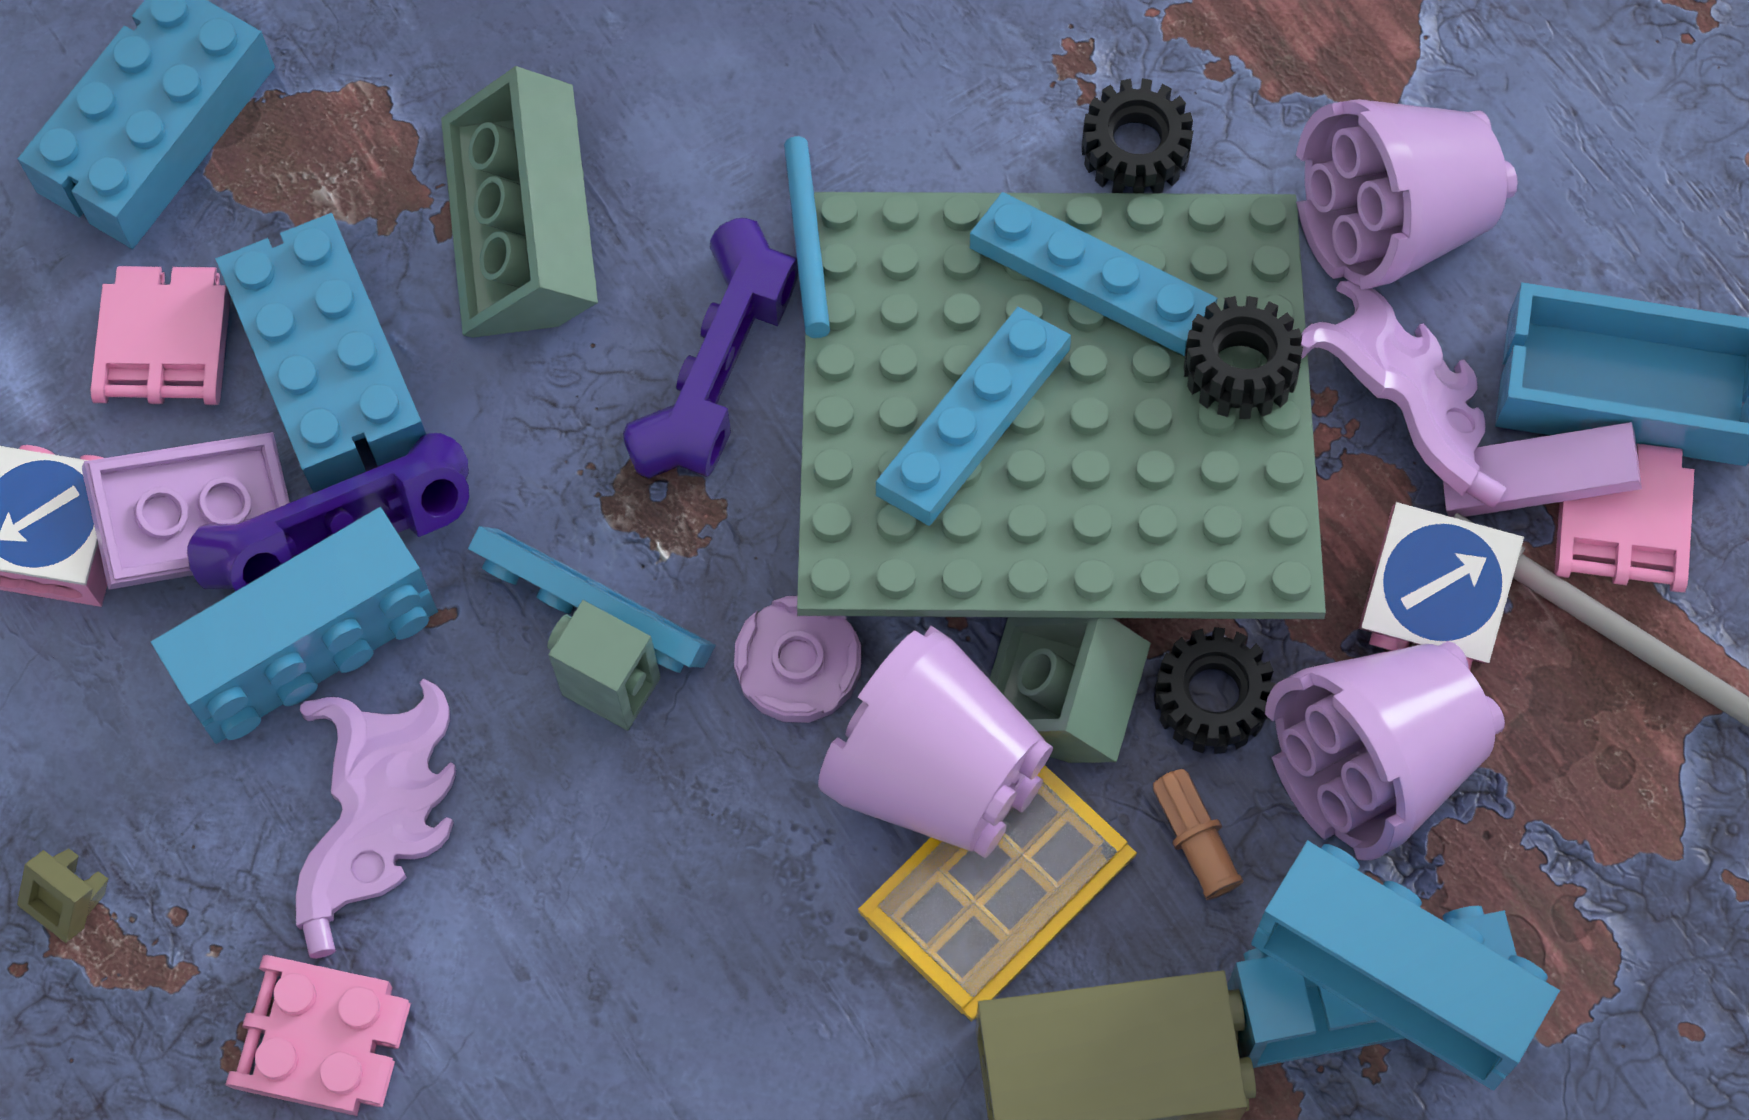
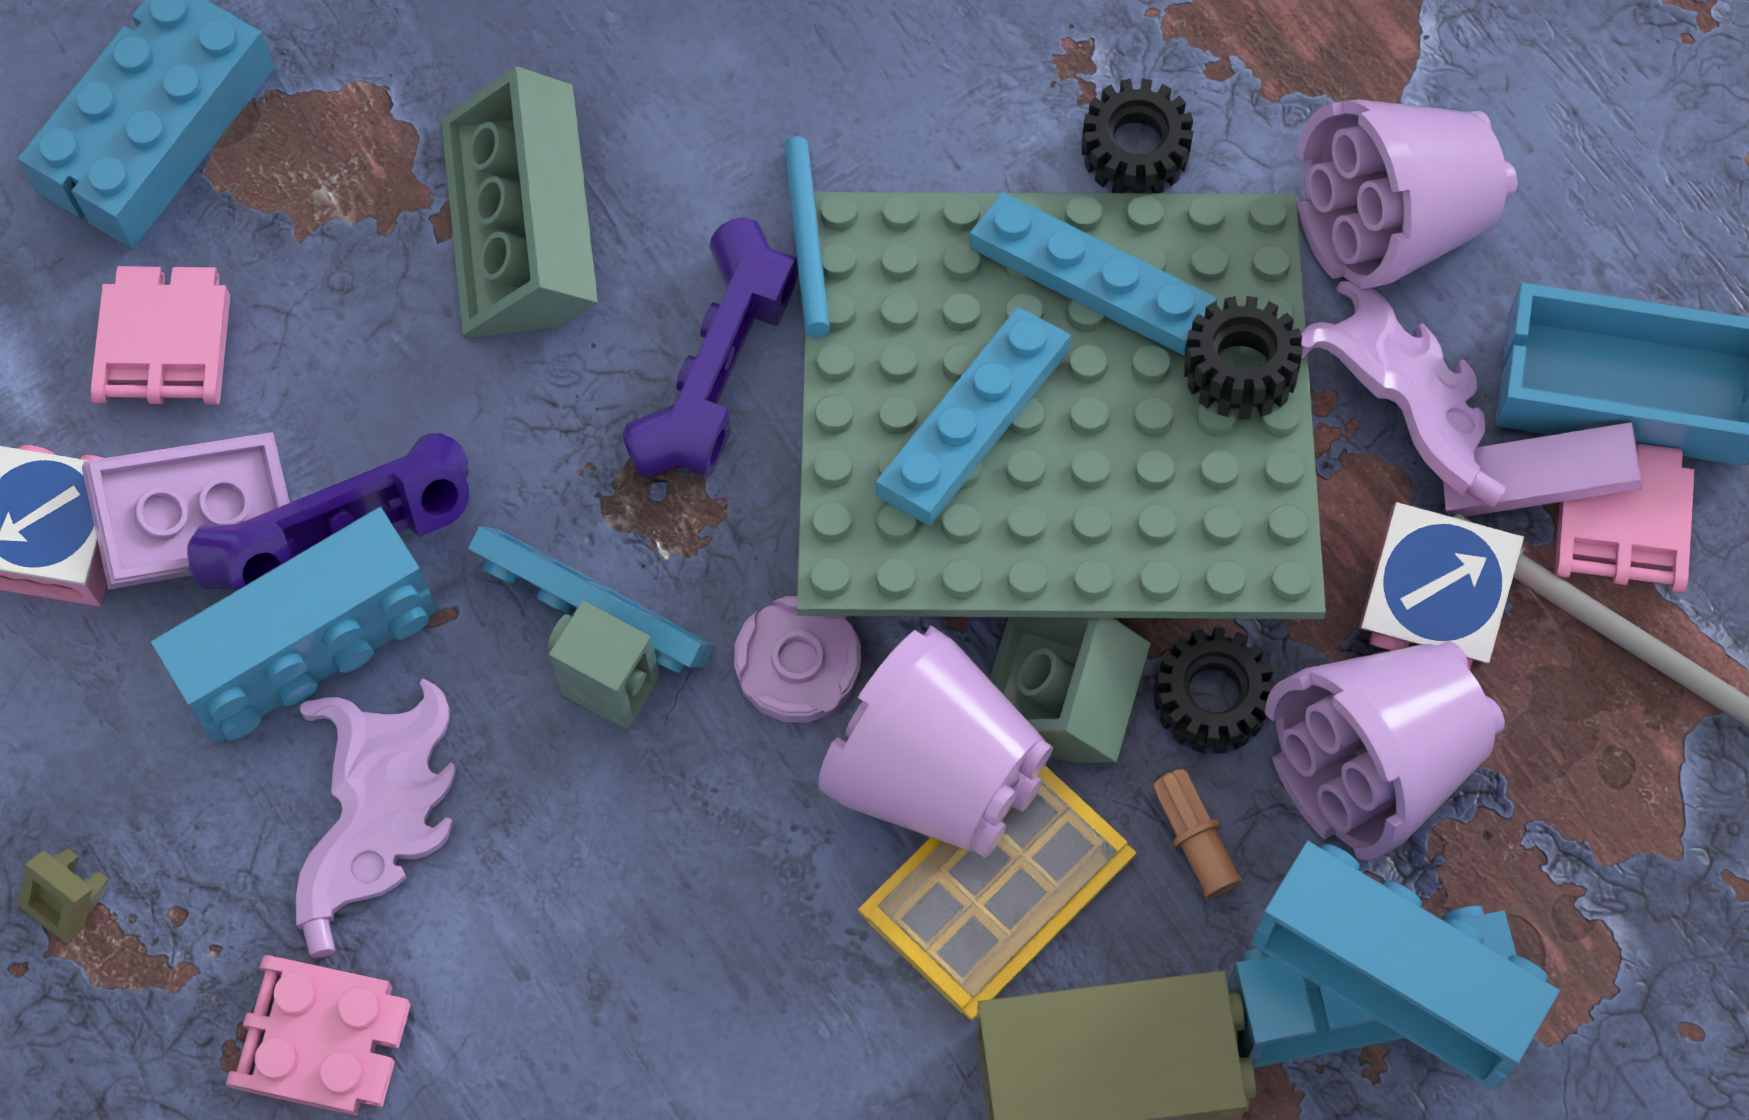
(321, 351): dark azure piece -> none

